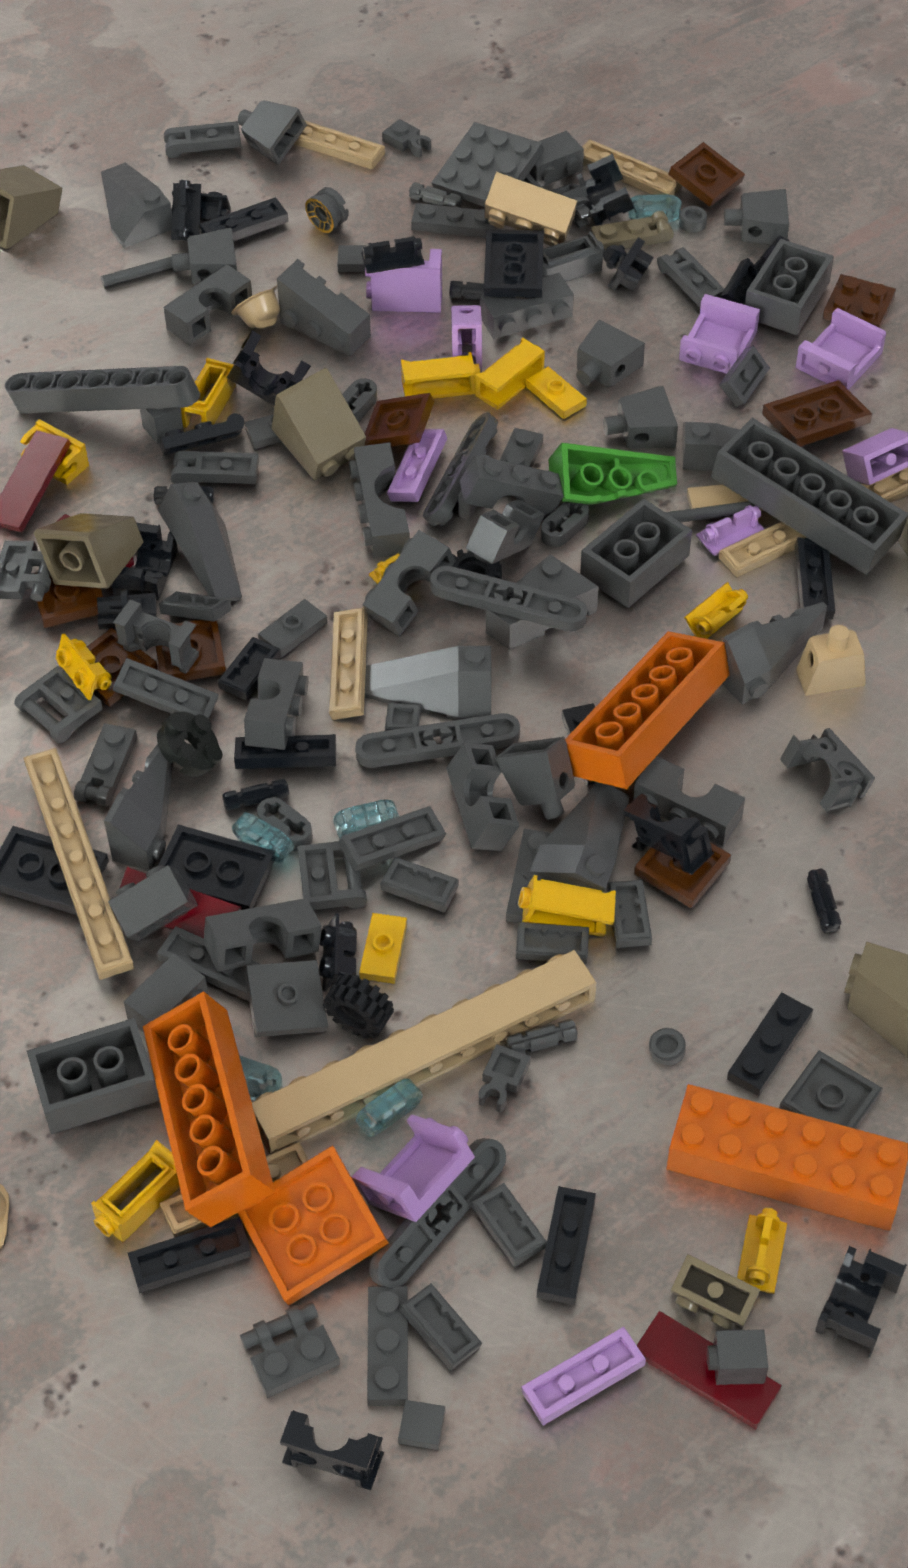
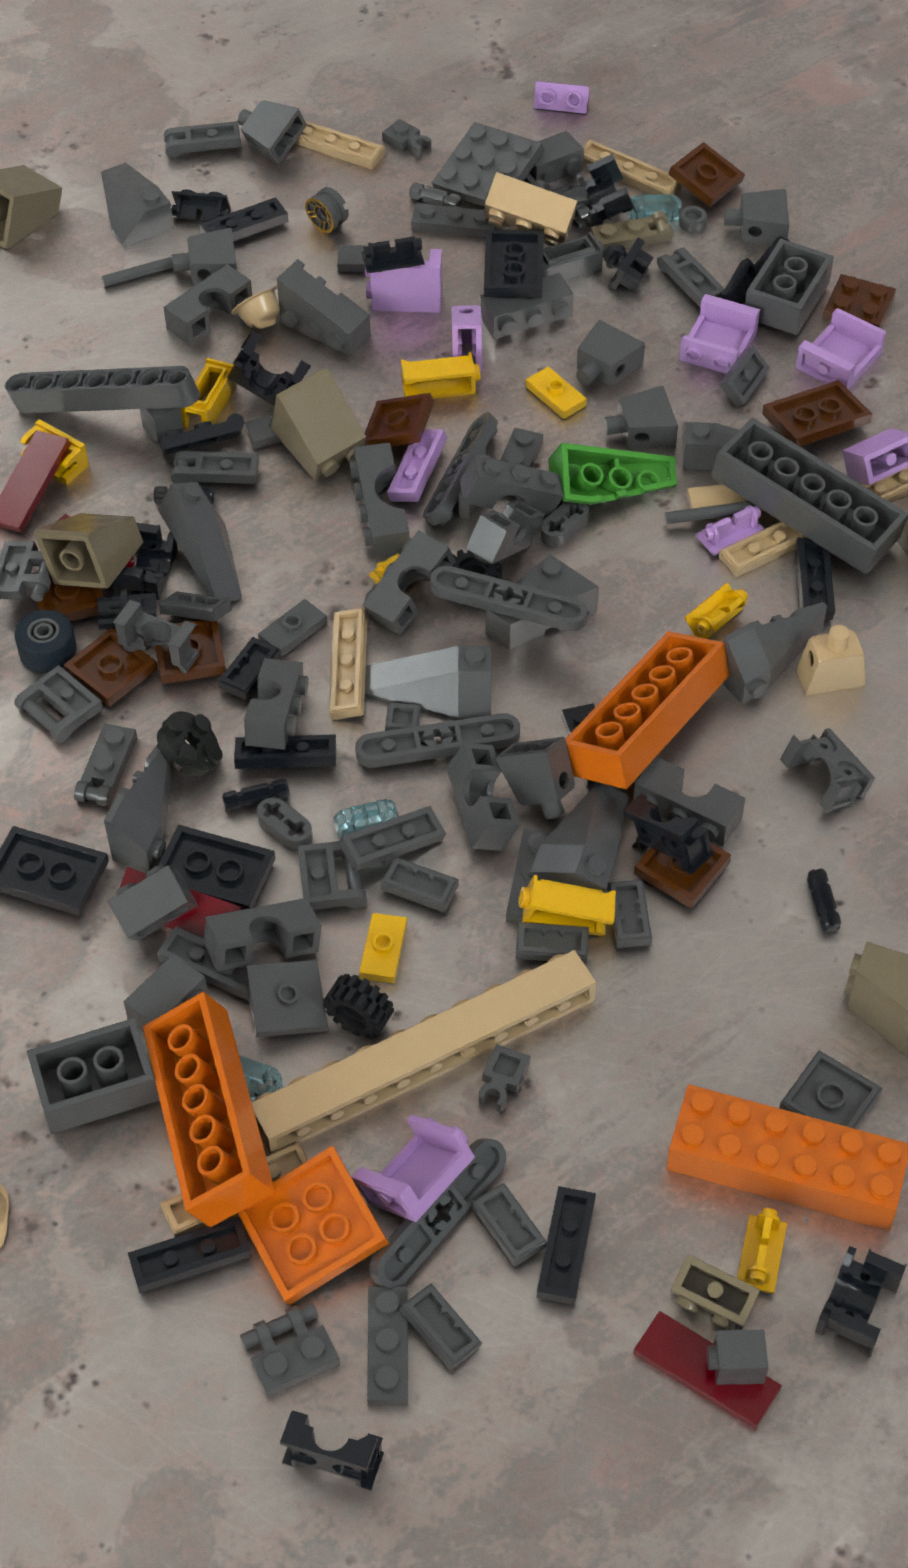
(45, 640): none -> black wheel
(78, 864): tan tile -> none
(81, 666): yellow hinge -> none
(125, 1222): yellow window -> none
(163, 690): dark grey plate -> none
(186, 210): black hinge -> none
(260, 833): clear light blue beam -> none
(336, 941): black hinge -> none
(364, 402): dark grey beam -> none
(389, 1107): clear light blue beam -> none
(421, 1424): dark grey tile -> none
(470, 290): black axle -> none
(509, 374): yellow window -> none
(543, 1037): dark grey axle -> none
(561, 97): none -> lavender hinge
(583, 1375): lavender plate -> none
(635, 552): dark grey brick -> none
(667, 1046): dark grey tile -> none
(769, 1044): black plate -> none

